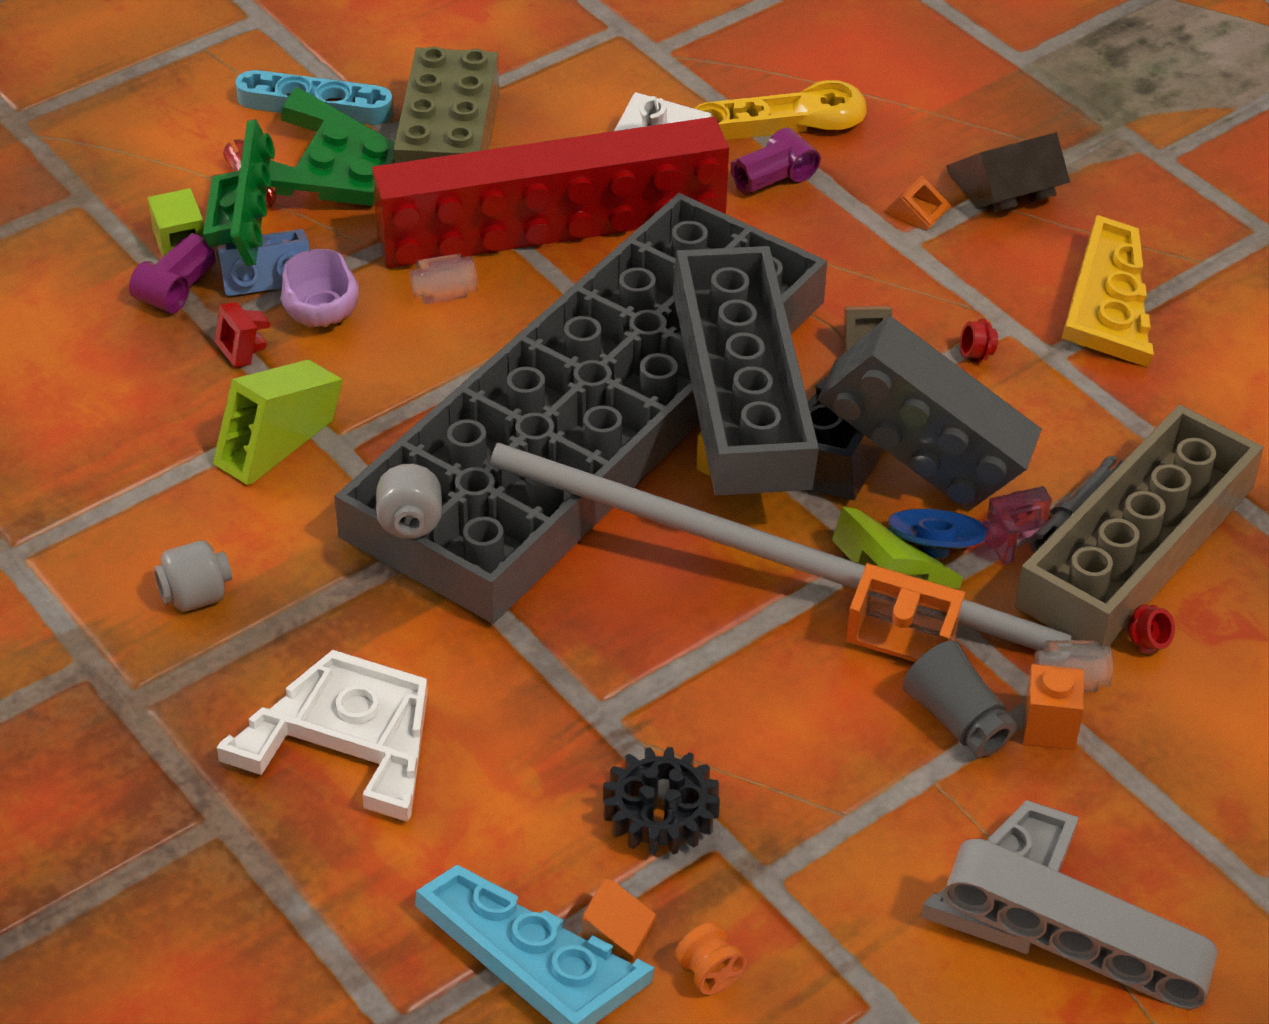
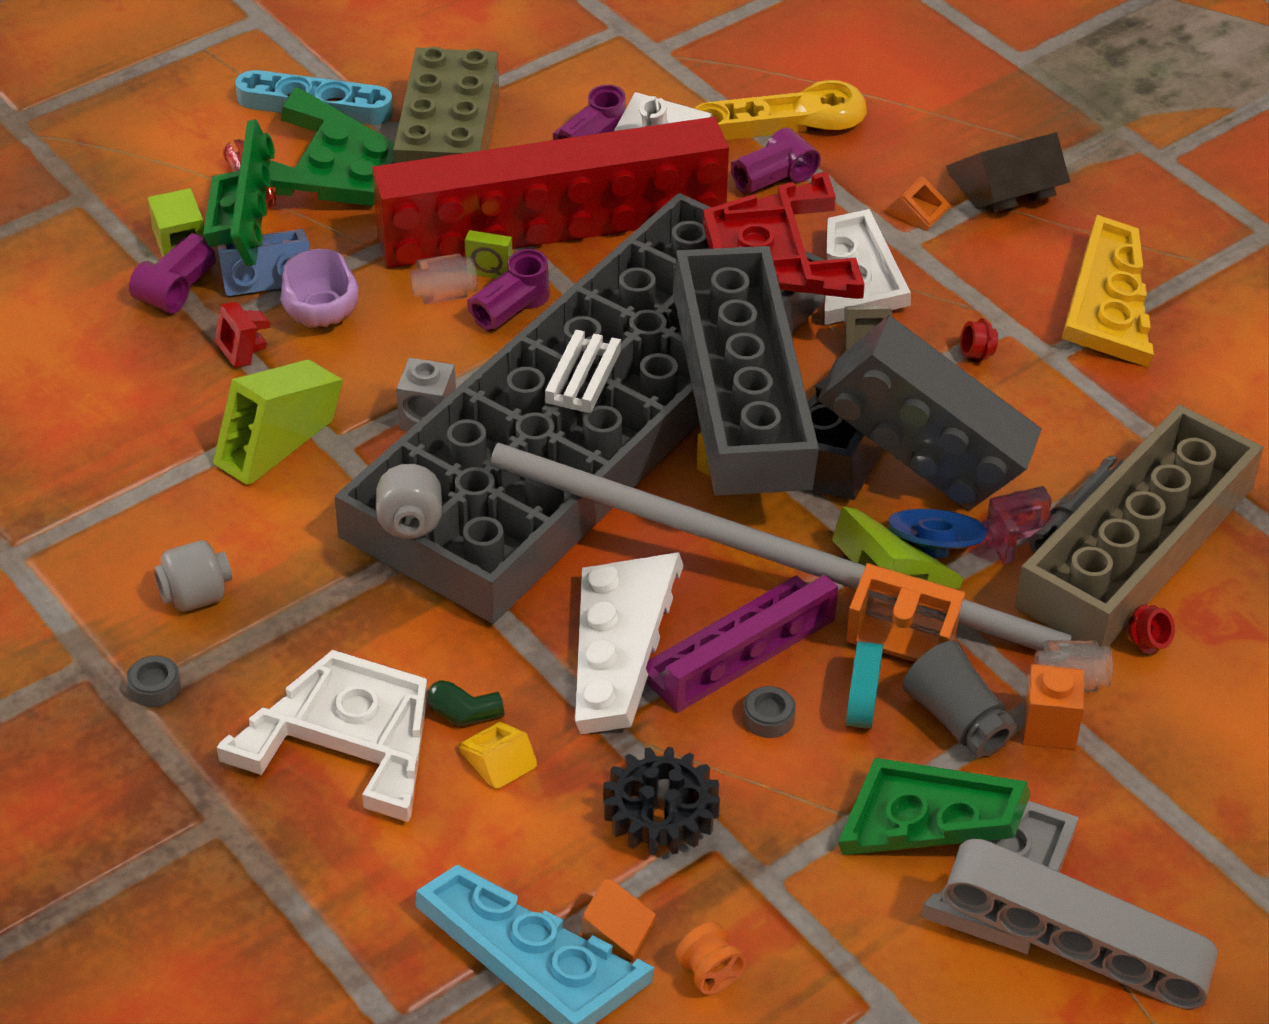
(153, 681): none -> dark grey tile
(422, 389): none -> light grey brick
(462, 708): none -> dark green arm
(488, 252): none -> lime tile
(499, 754): none -> yellow slope
(519, 287): none -> magenta piece
(590, 348): none -> white tile
(601, 114): none -> magenta piece
(617, 634): none -> white wing
(742, 640): none -> magenta fence
(769, 712): none -> dark grey tile
(773, 224): none -> red wing
(860, 237): none -> white wing
(864, 685): none -> teal beam
(930, 806): none -> green wing

